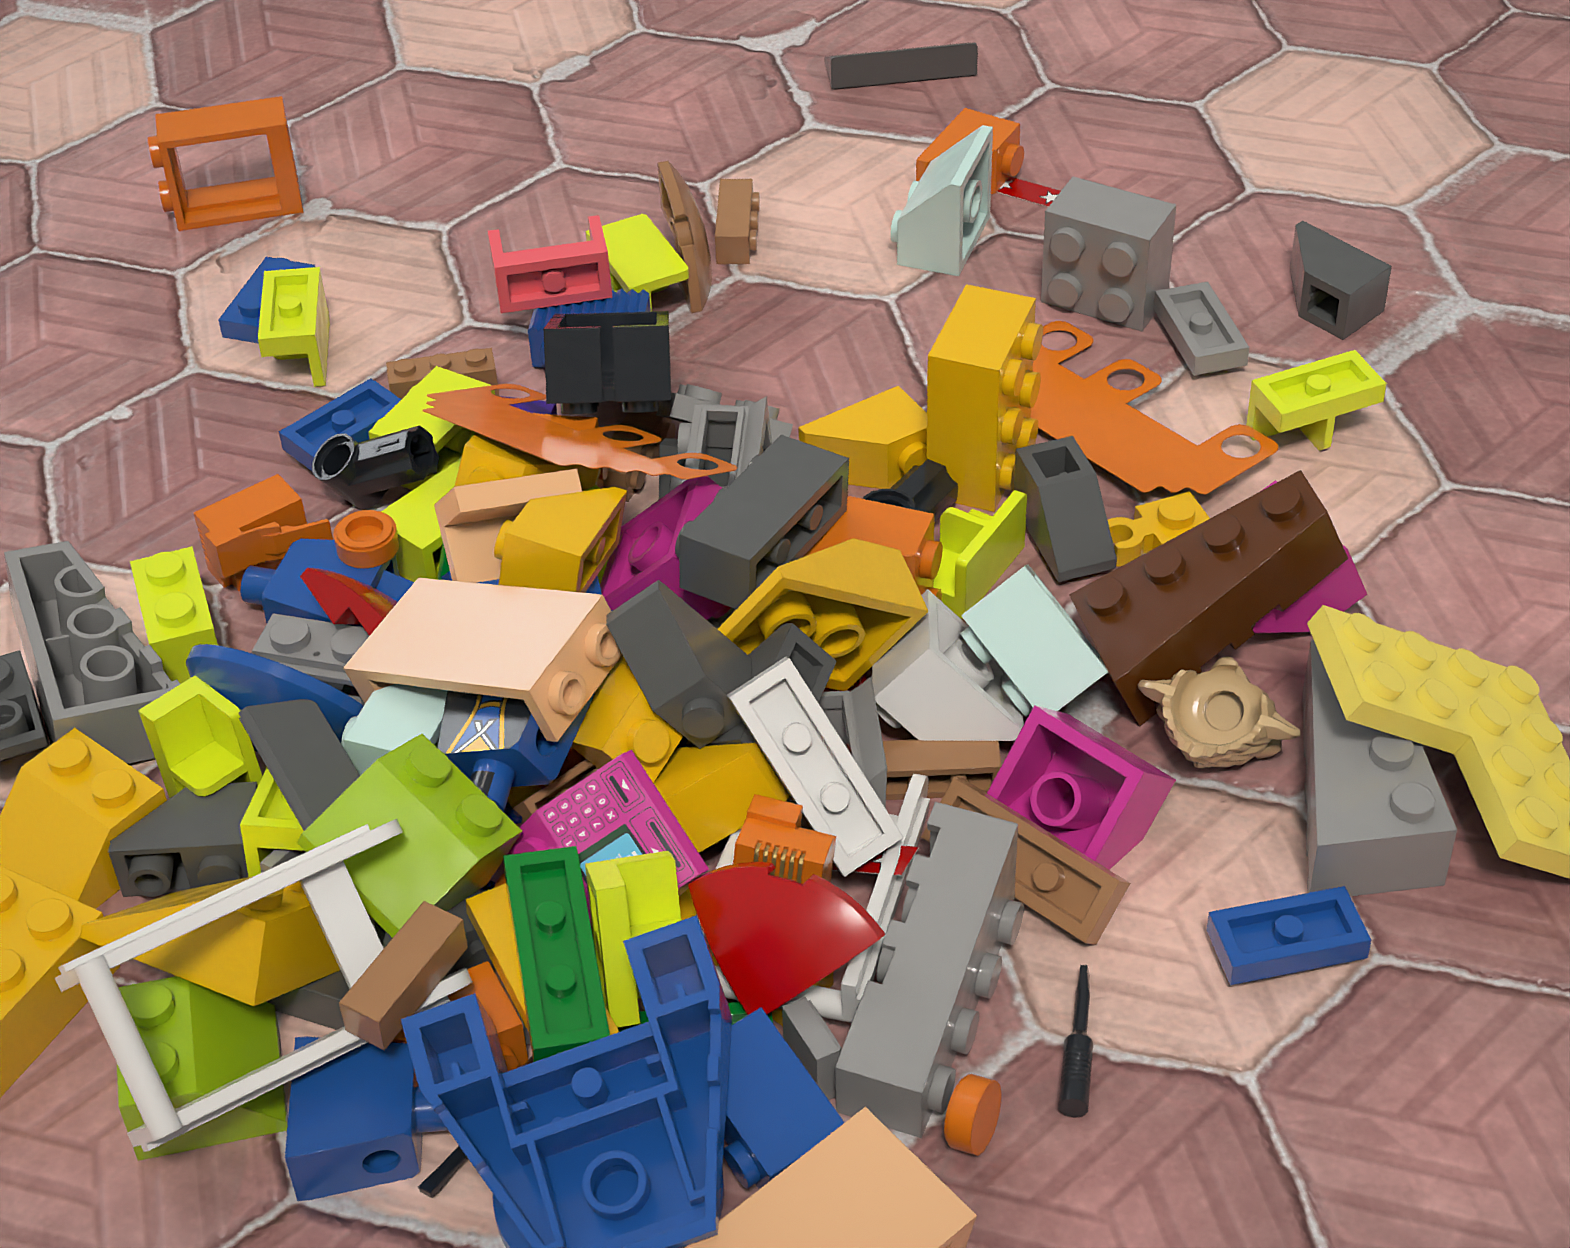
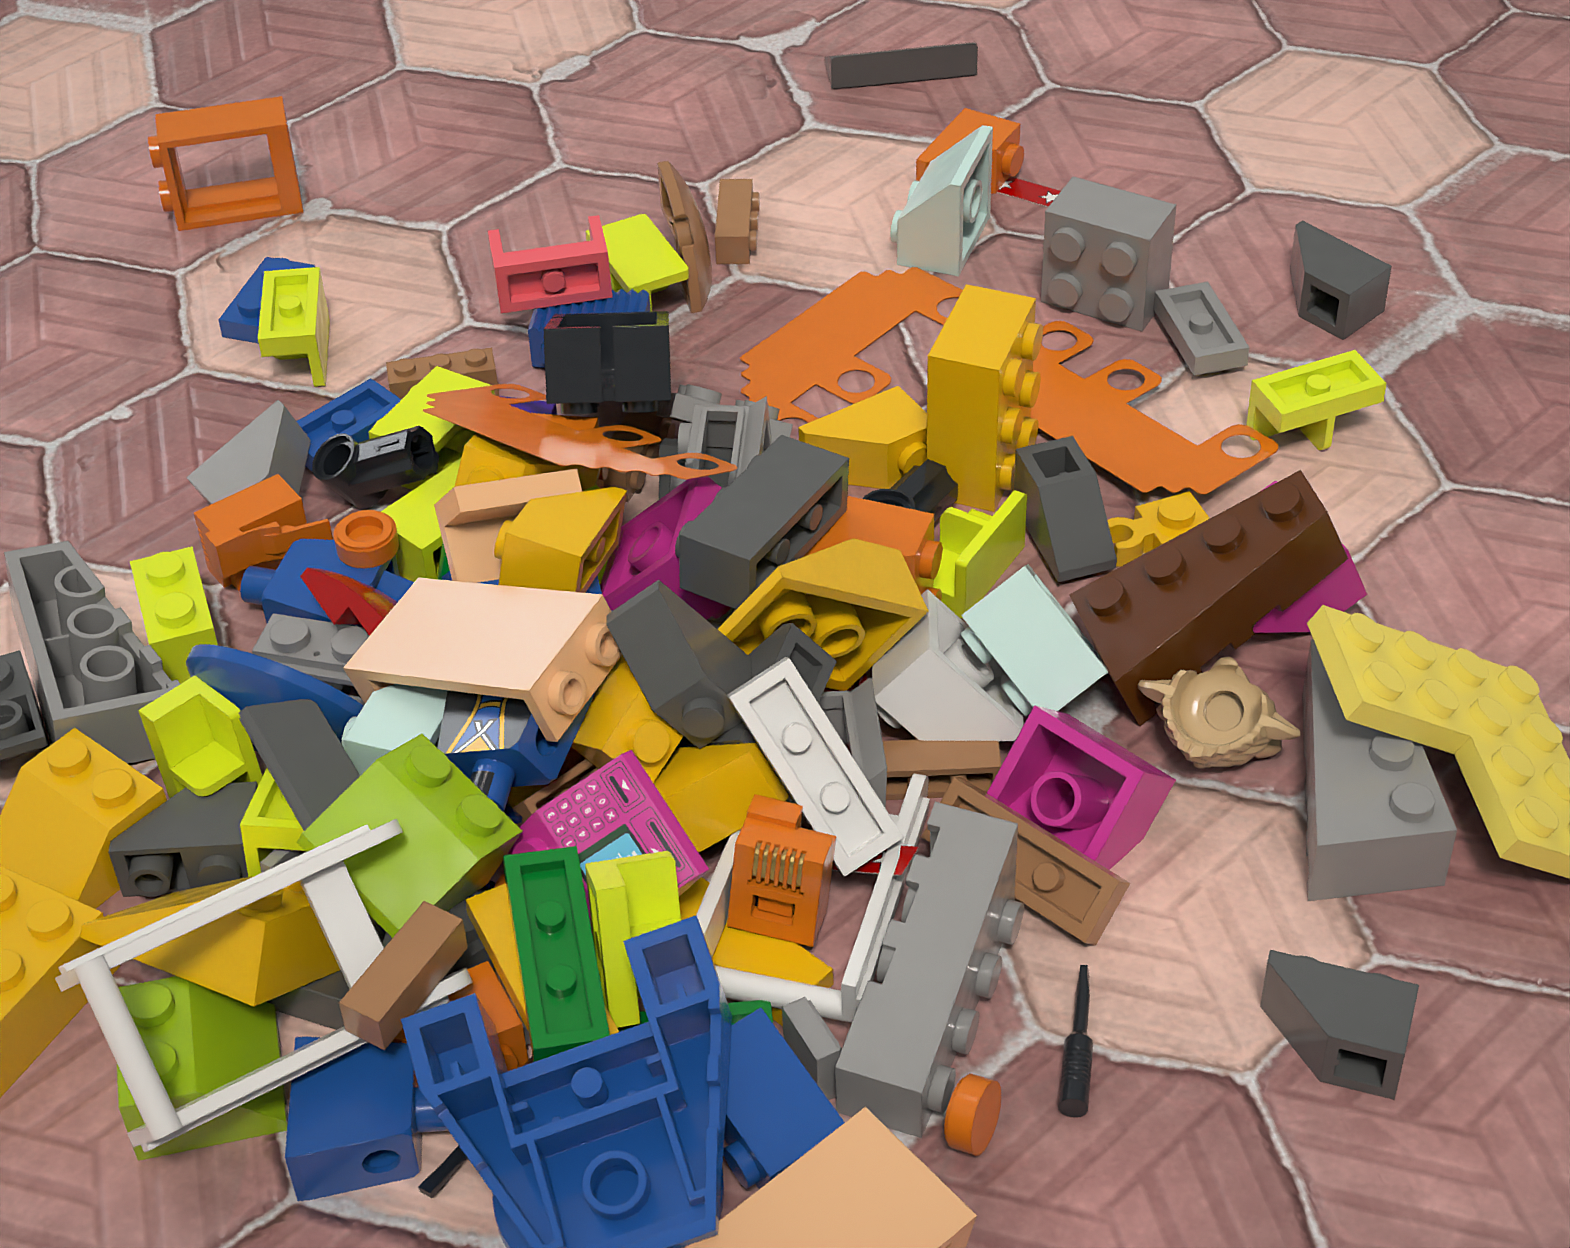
(262, 449): none -> light grey slope
(776, 932): red brick -> none
(830, 333): none -> orange piece
(1288, 935): blue plate -> none
(1341, 1020): none -> dark grey slope

